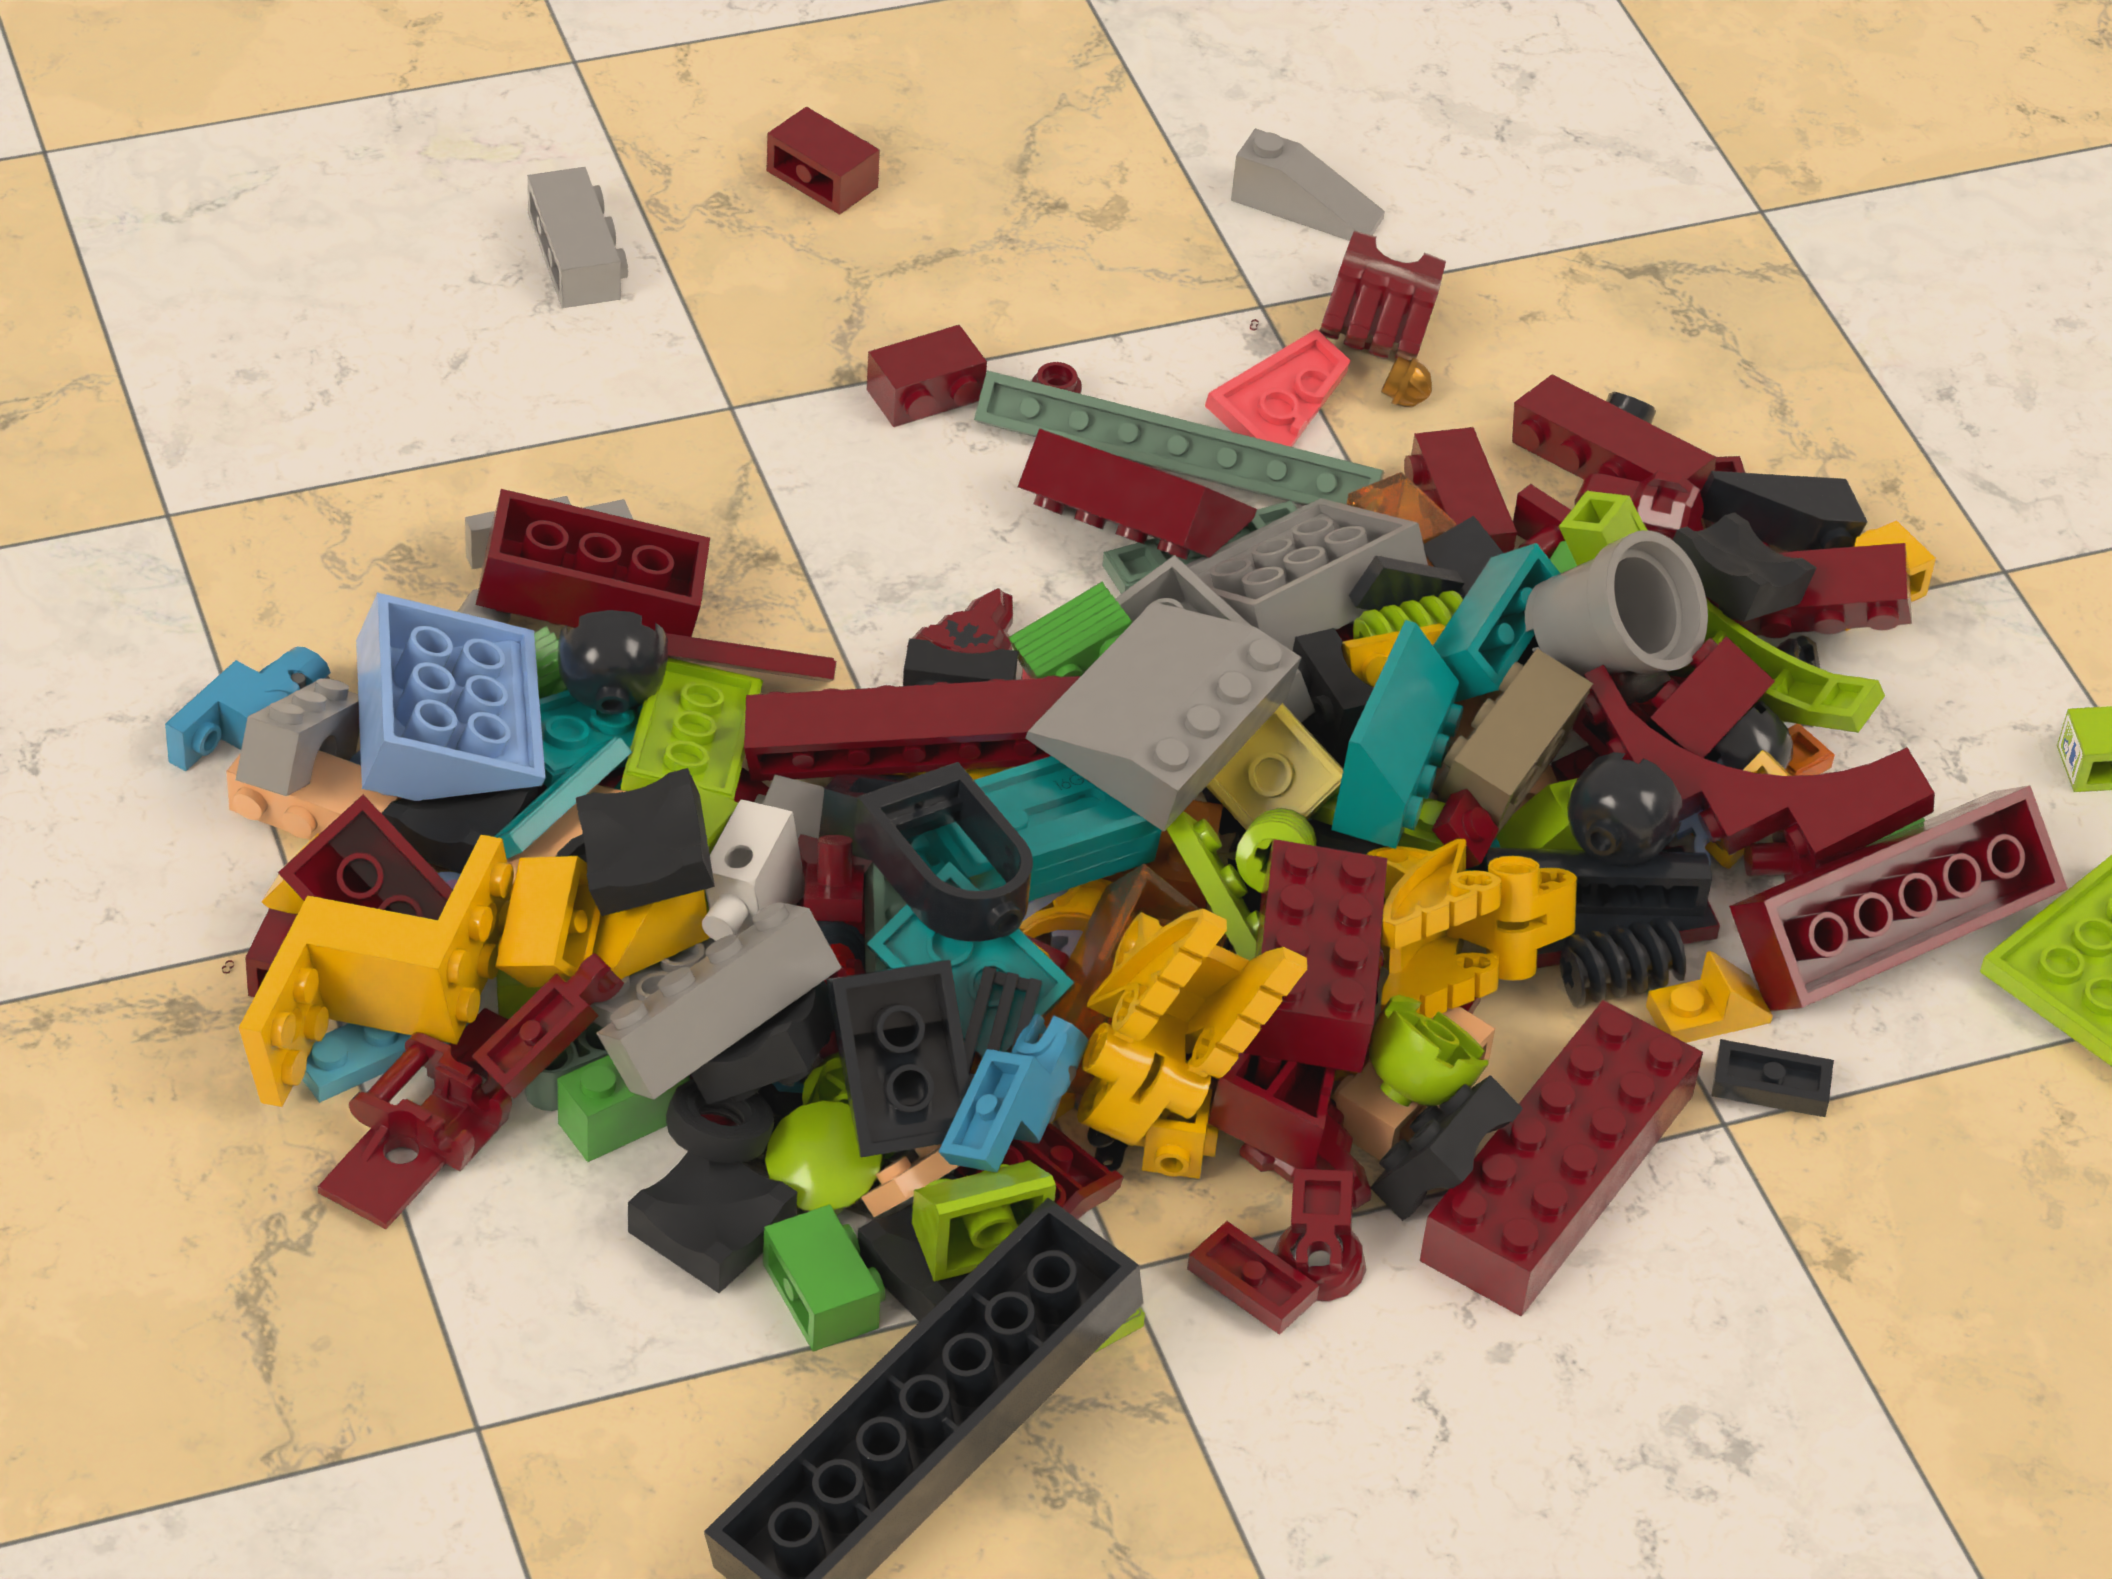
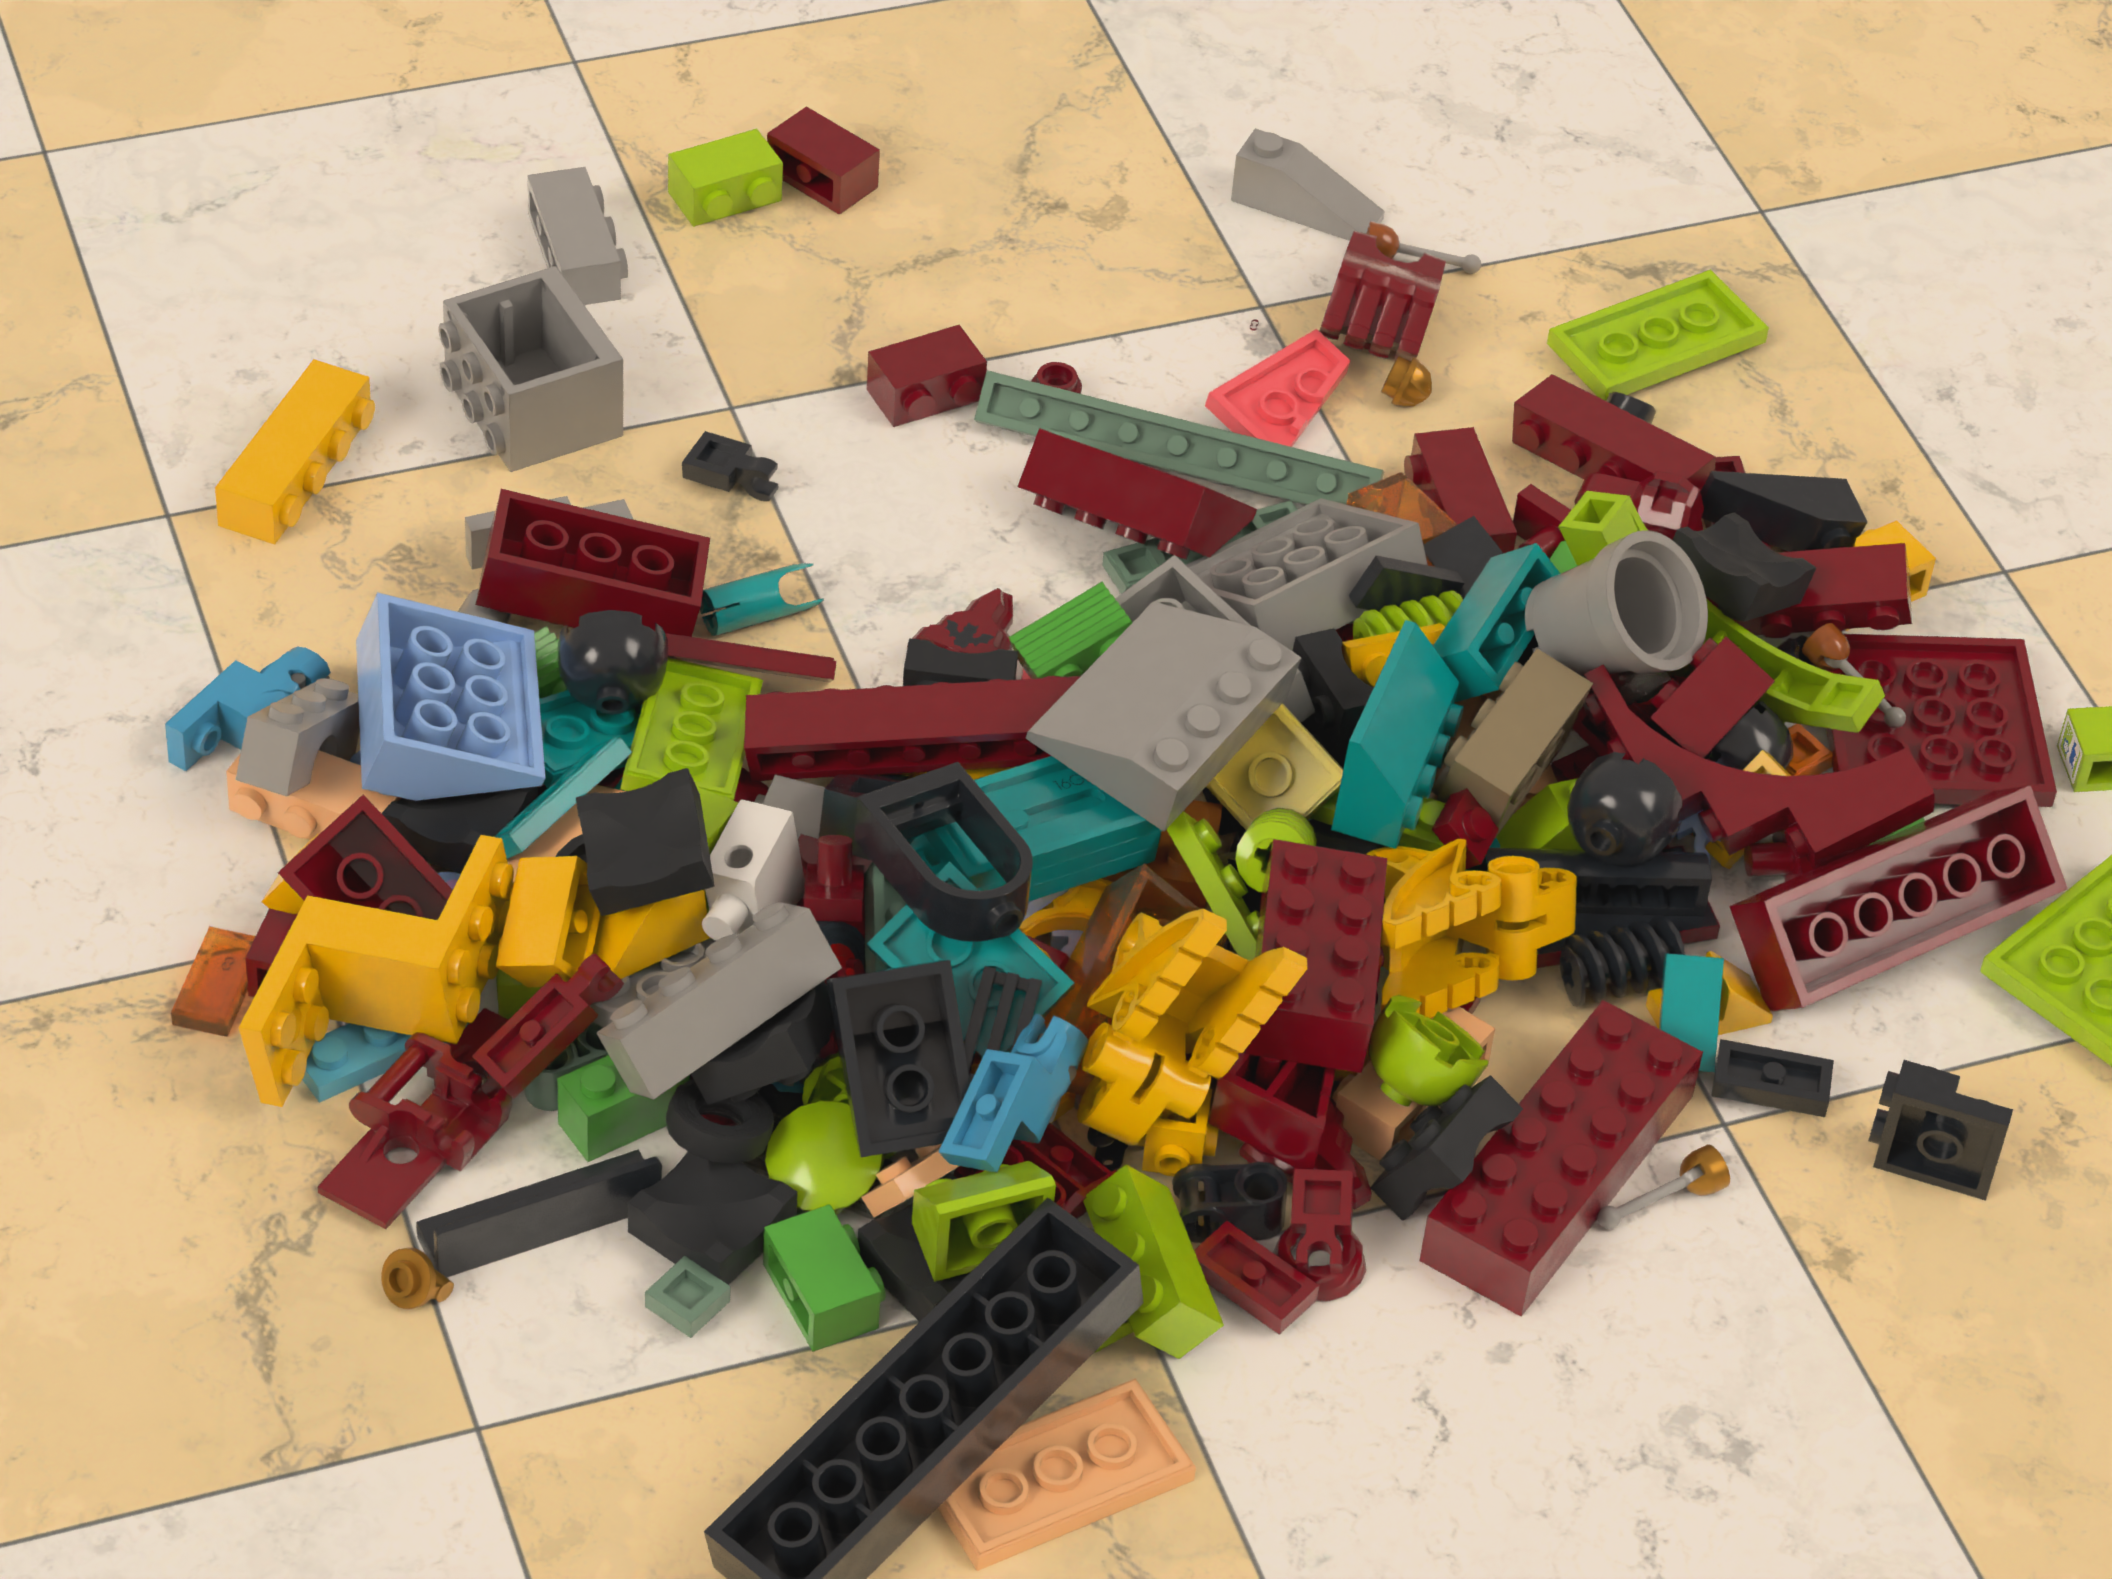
(214, 984): none -> clear orange tile
(294, 452): none -> yellow brick
(412, 1280): none -> pearl gold plate
(532, 368): none -> light grey container
(536, 1214): none -> black panel
(687, 1296): none -> sand green plate
(725, 177): none -> lime brick
(725, 461): none -> black plate
(749, 601): none -> teal piece
(1066, 1474): none -> light nougat tile
(1146, 1226): none -> lime brick
(1242, 1194): none -> black piece
(1389, 244): none -> hinge
(1657, 335): none -> lime plate
(1692, 1003): none -> teal tile
(1700, 1173): none -> hinge
(1829, 651): none -> dark orange hinge
(1938, 1132): none -> black plate
(1966, 712): none -> dark red plate

